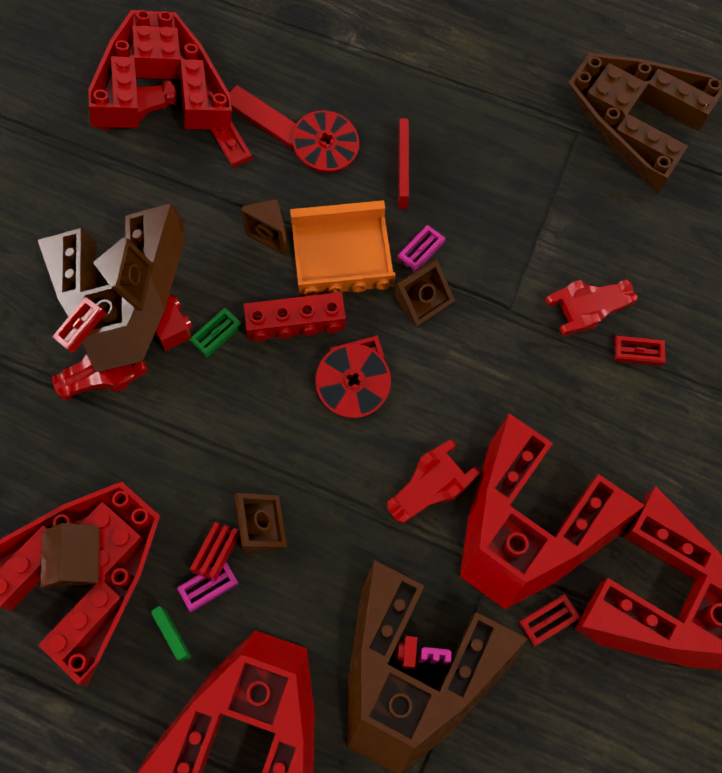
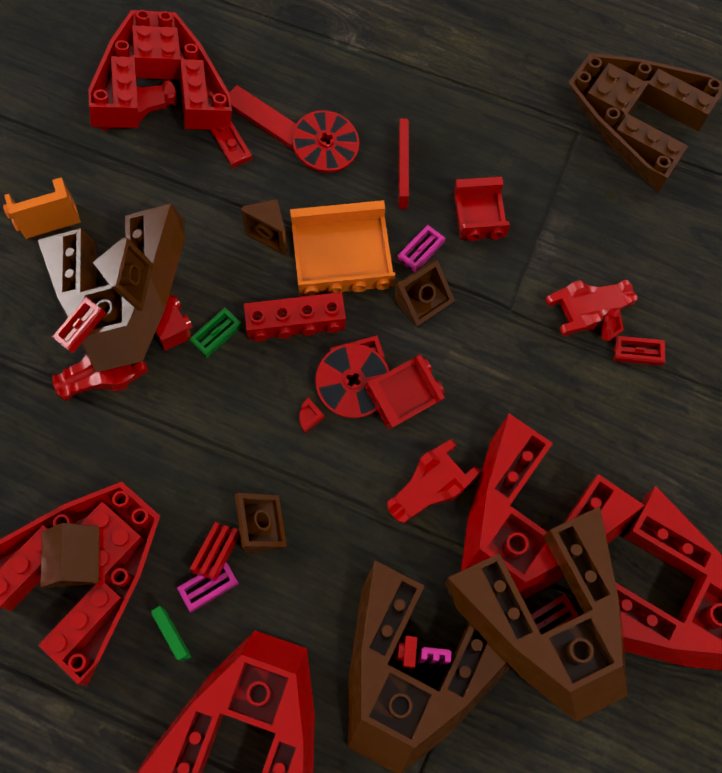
(43, 212): none -> orange panel
(309, 415): none -> red tile
(404, 391): none -> red panel
(480, 208): none -> red panel
(576, 663): none -> reddish brown piece
(612, 324): none -> red tile

